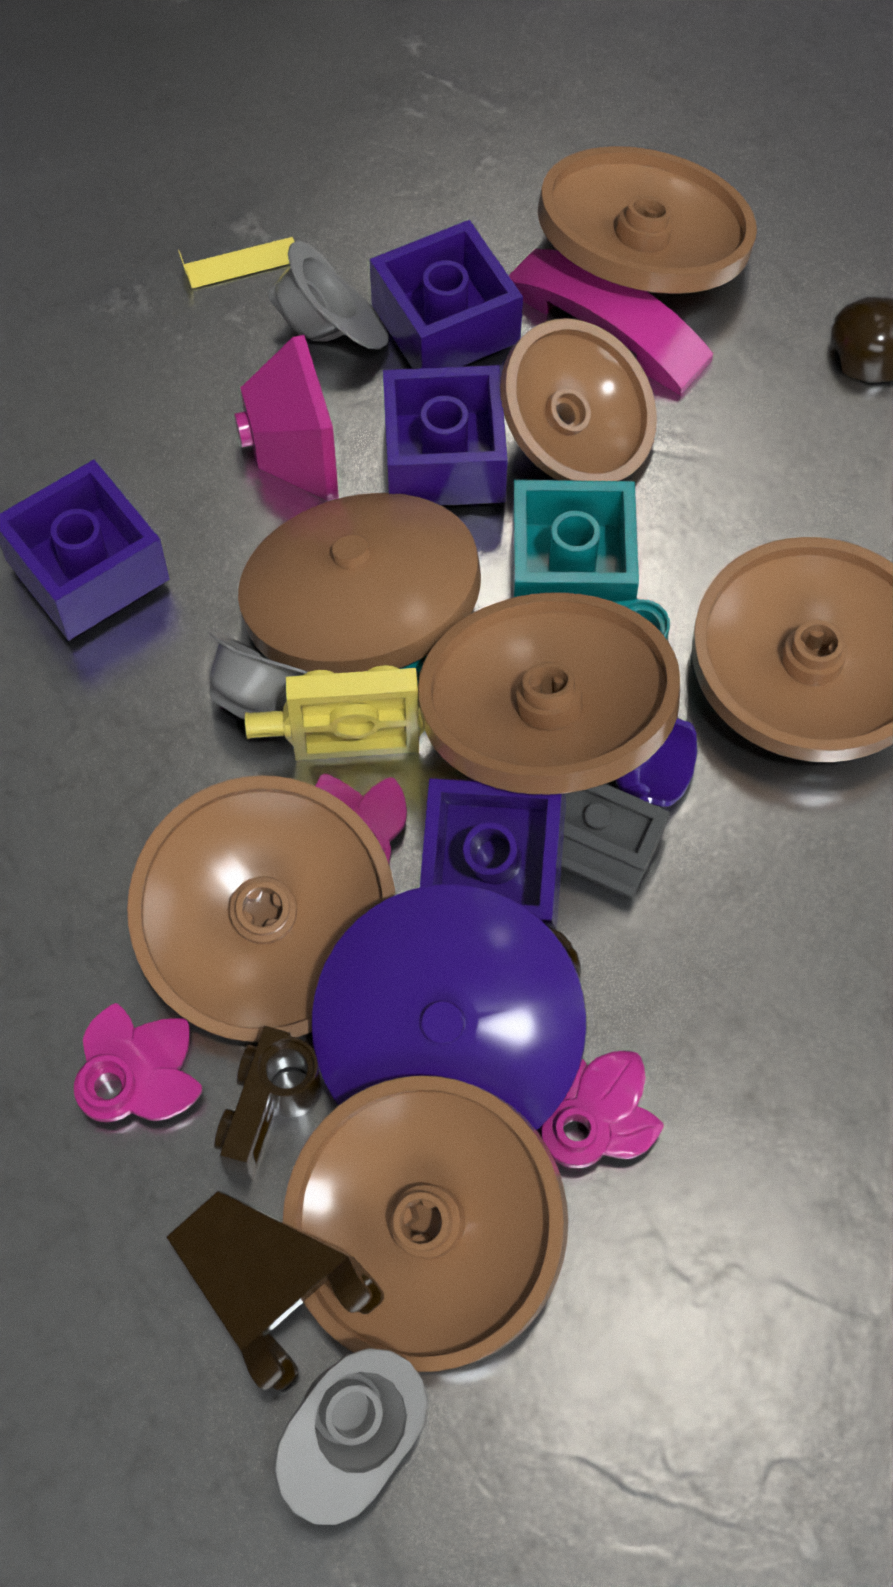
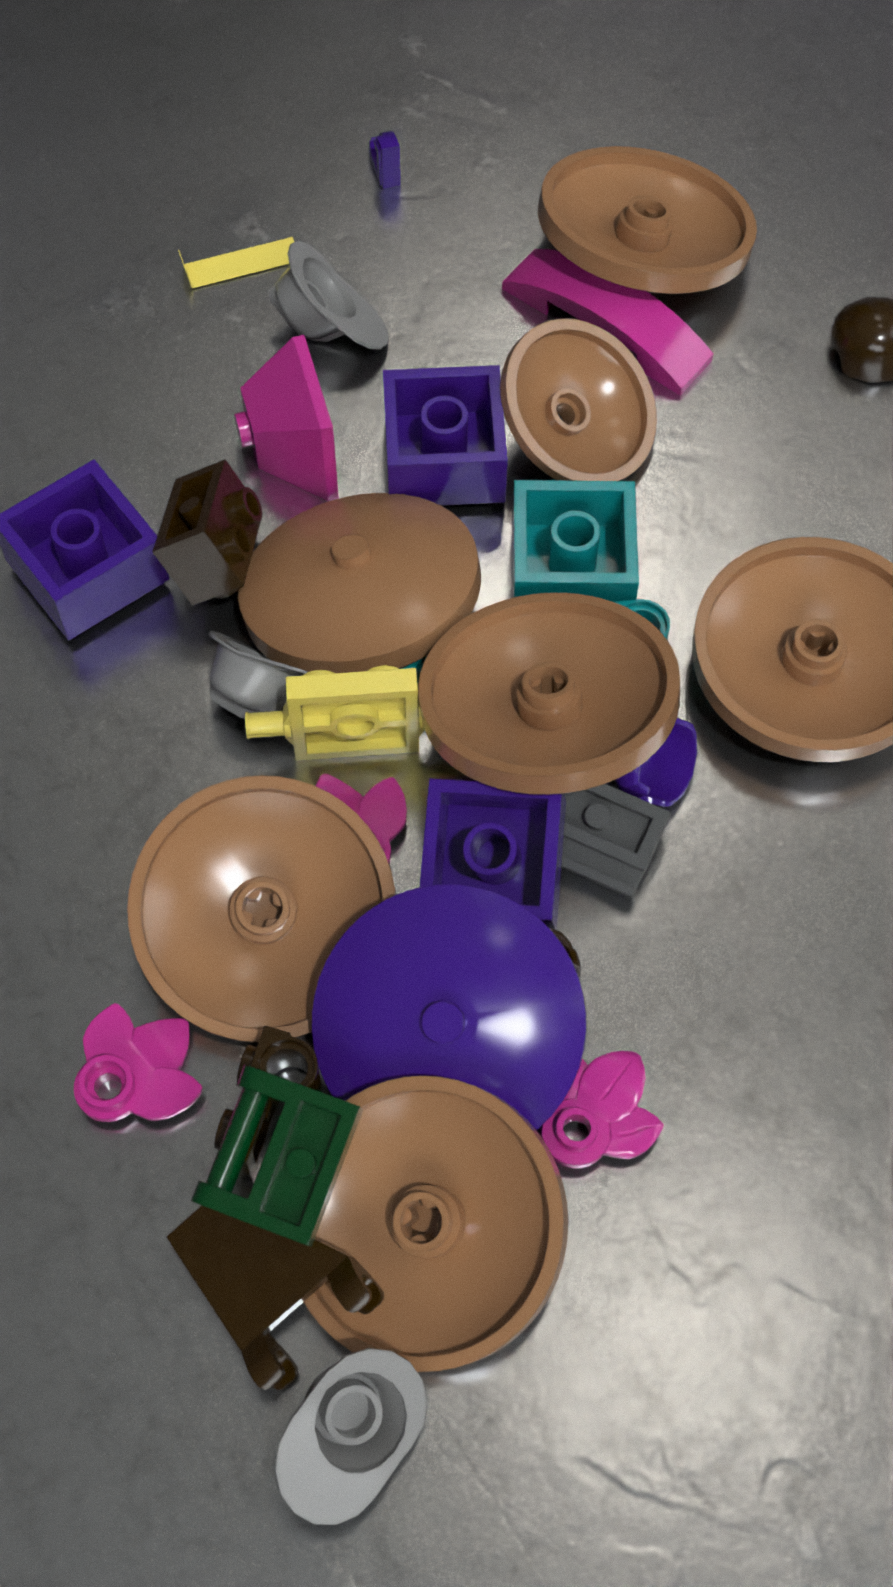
(209, 532): none -> dark brown brick
(299, 1161): none -> dark green plate
(385, 157): none -> dark purple tile
(446, 298): dark purple brick -> none

